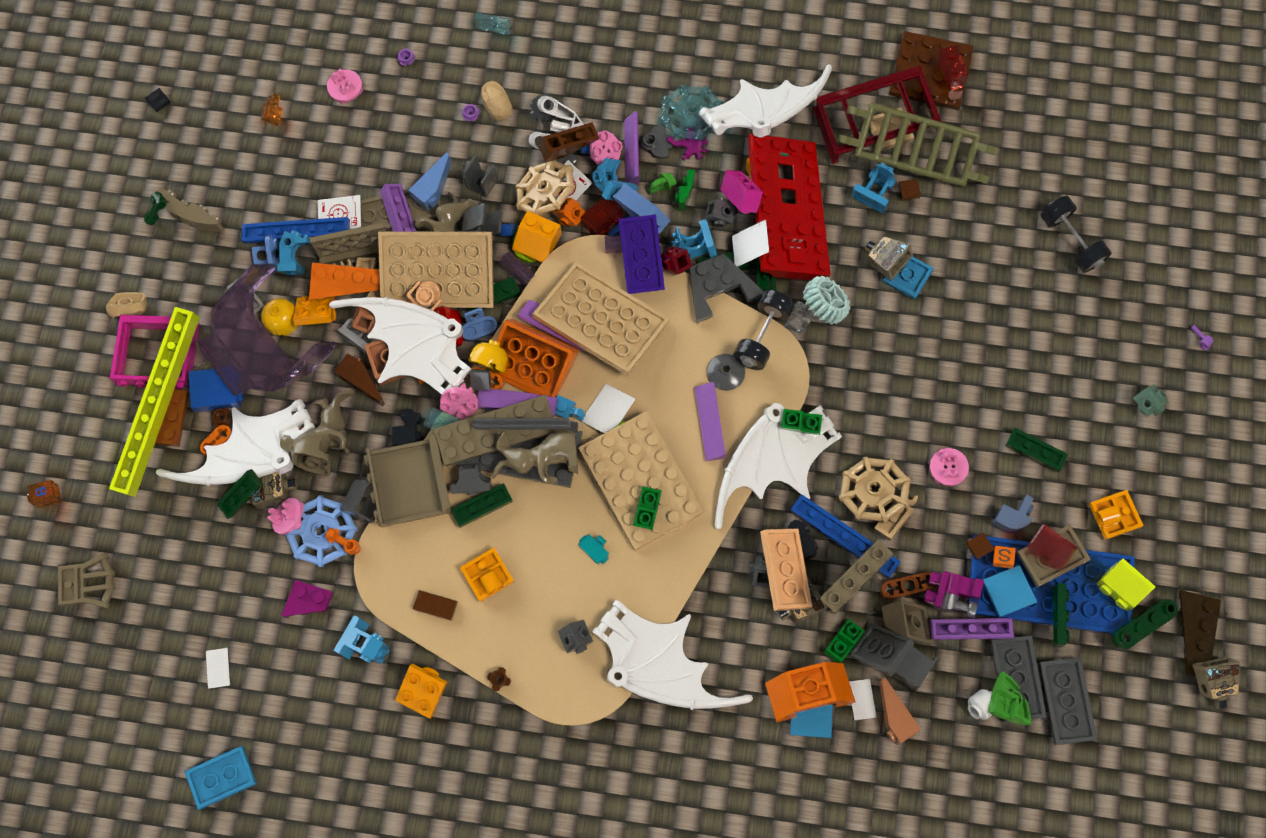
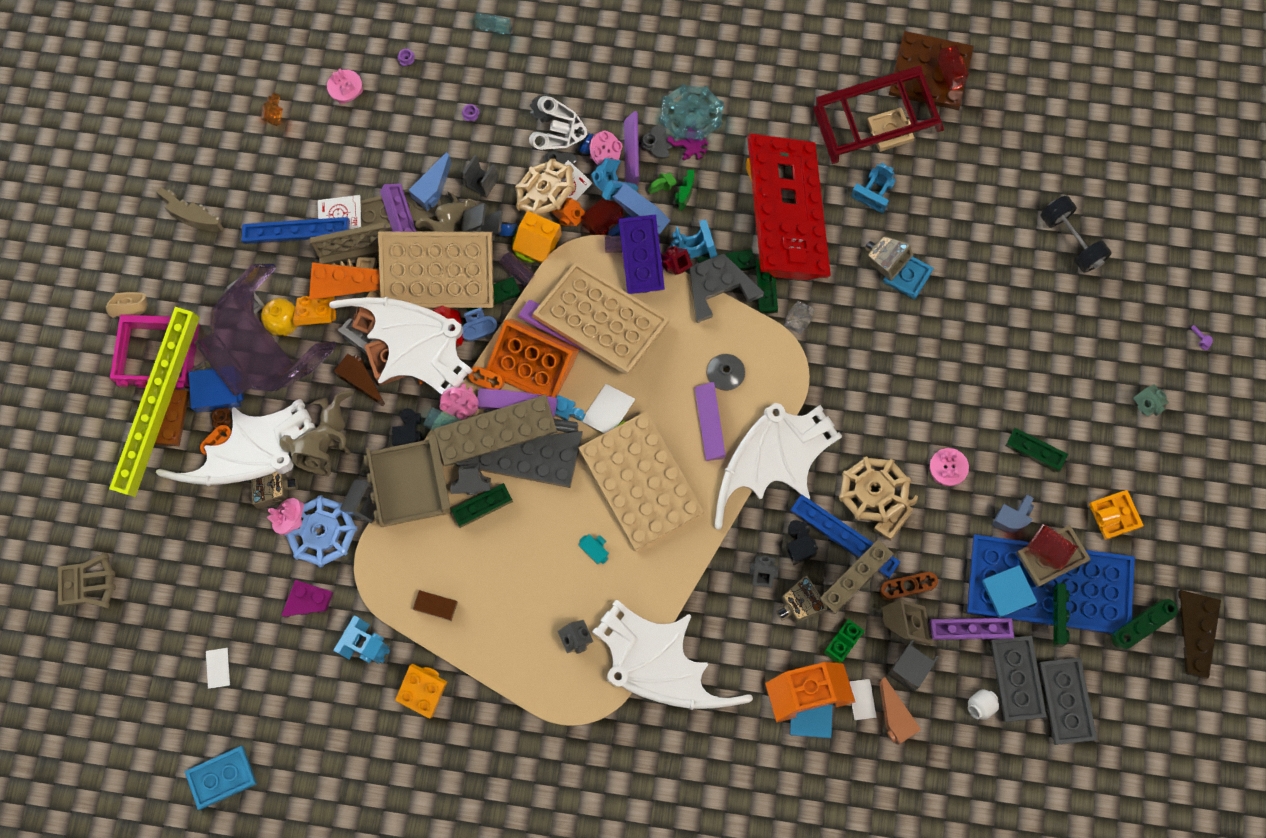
(44, 494): clear orange brick -> none
(158, 100): black tile -> none
(159, 203): dark green bar -> none
(240, 493): dark green plate -> none
(270, 248): medium blue bracket -> none
(287, 252): dark azure tile -> none
(351, 546): orange bar -> none
(426, 294): light nougat piece -> none
(480, 379): dark grey tile -> none
(487, 574): light orange plate -> none
(489, 356): yellow cylinder -> none
(496, 100): tan piece -> none
(496, 674): reddish brown plate -> none
(522, 423): dark grey axle -> none
(554, 449): dark tan animal -> none
(567, 141): reddish brown slope -> none
(647, 507): green slope -> none
(720, 212): dark grey brick -> none
(741, 191): dark pink brick -> none
(750, 243): white sticker -> none
(763, 108): white animal -> none
(774, 306): black axle -> none
(786, 569): light nougat plate -> none
(801, 422): green slope -> none
(826, 300): light aqua gear -> none
(881, 649): dark grey plate -> none
(909, 189): reddish brown tile -> none
(910, 166): olive bar -> none
(950, 588): magenta hips -> none
(980, 546): reddish brown tile -> none
(1004, 557): orange tile -> none
(1008, 702): bright green brick -> none
(1125, 585): neon yellow slope -> none
(1218, 679): dark tan torso -> none

